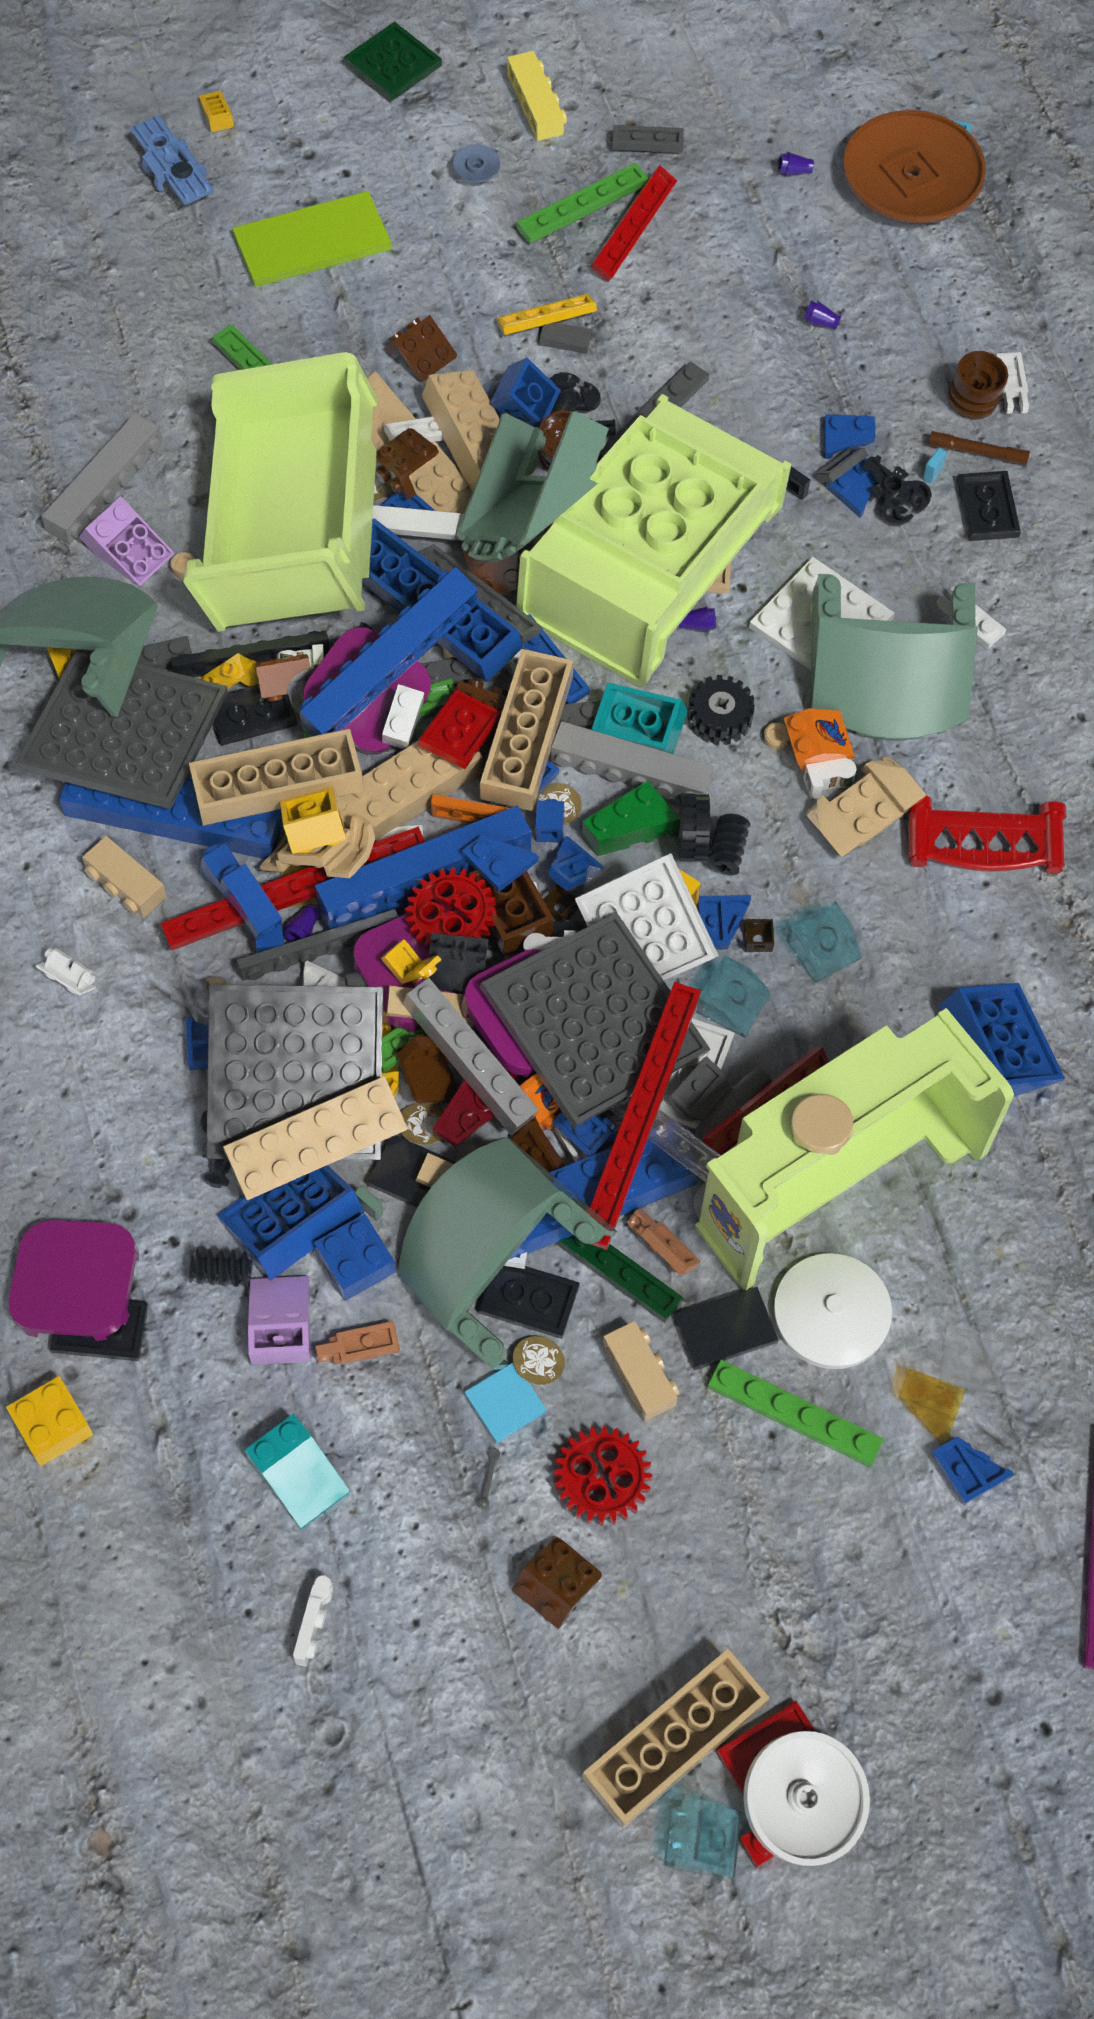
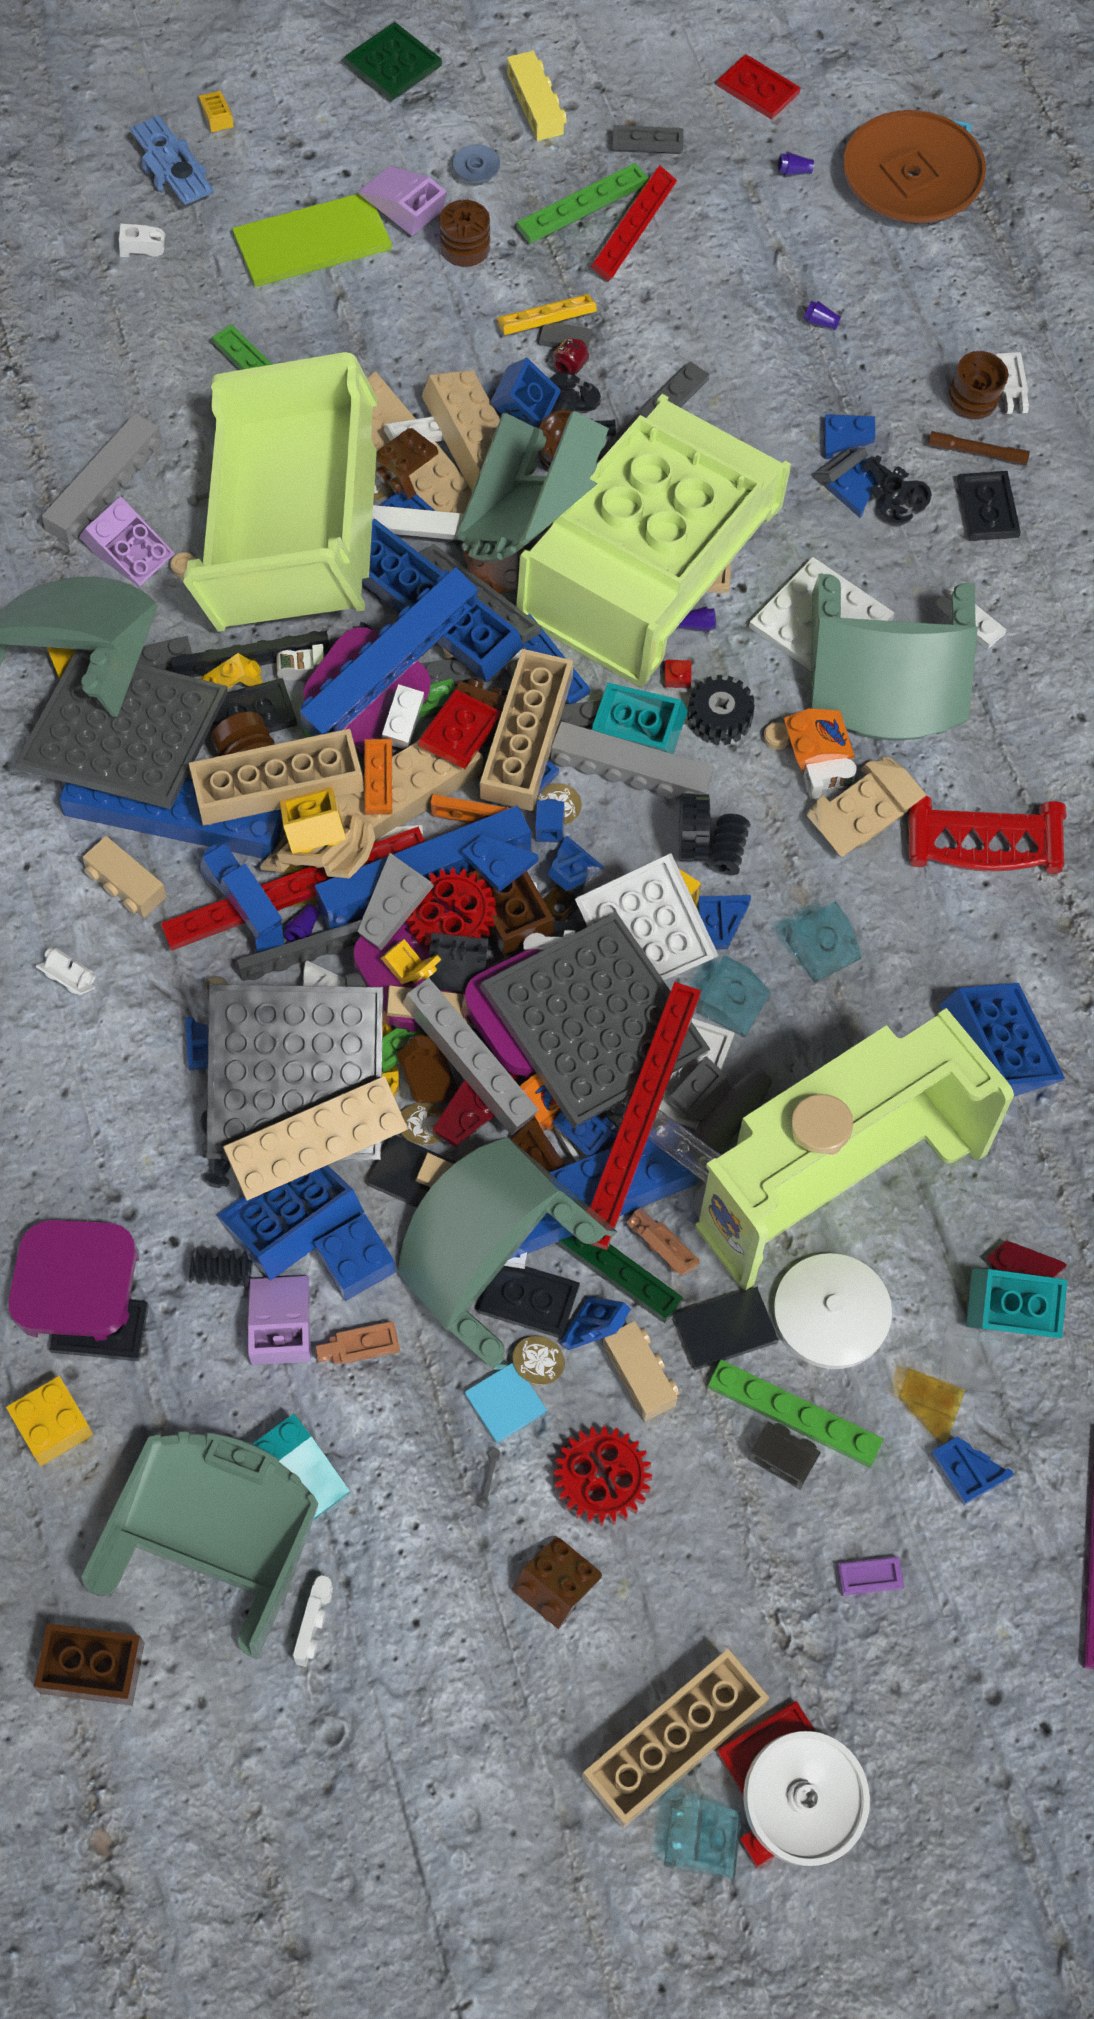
(89, 1664): none -> reddish brown brick
(141, 240): none -> white leg
(215, 1512): none -> sand green windscreen
(241, 733): none -> reddish brown wheel
(276, 675): arch -> none
(369, 1203): sand green tile -> none
(378, 776): none -> orange tile
(393, 901): none -> light grey wing
(405, 197): none -> lavender slope
(422, 348): reddish brown bracket -> none
(465, 233): none -> reddish brown wheel
(570, 356): none -> dark red head
(595, 1321): none -> blue wing
(630, 820): green wedge -> none
(678, 673): none -> red plate
(726, 1134): red plate -> none
(758, 86): none -> red tile
(765, 930): dark brown piece -> none
(784, 1454): none -> clear smoke brick
(798, 484): black tile -> none
(870, 1576): none -> medium lavender tile
(934, 465): medium azure tile -> none
(1017, 1303): none -> teal slope
(1019, 1259): none -> dark red wing

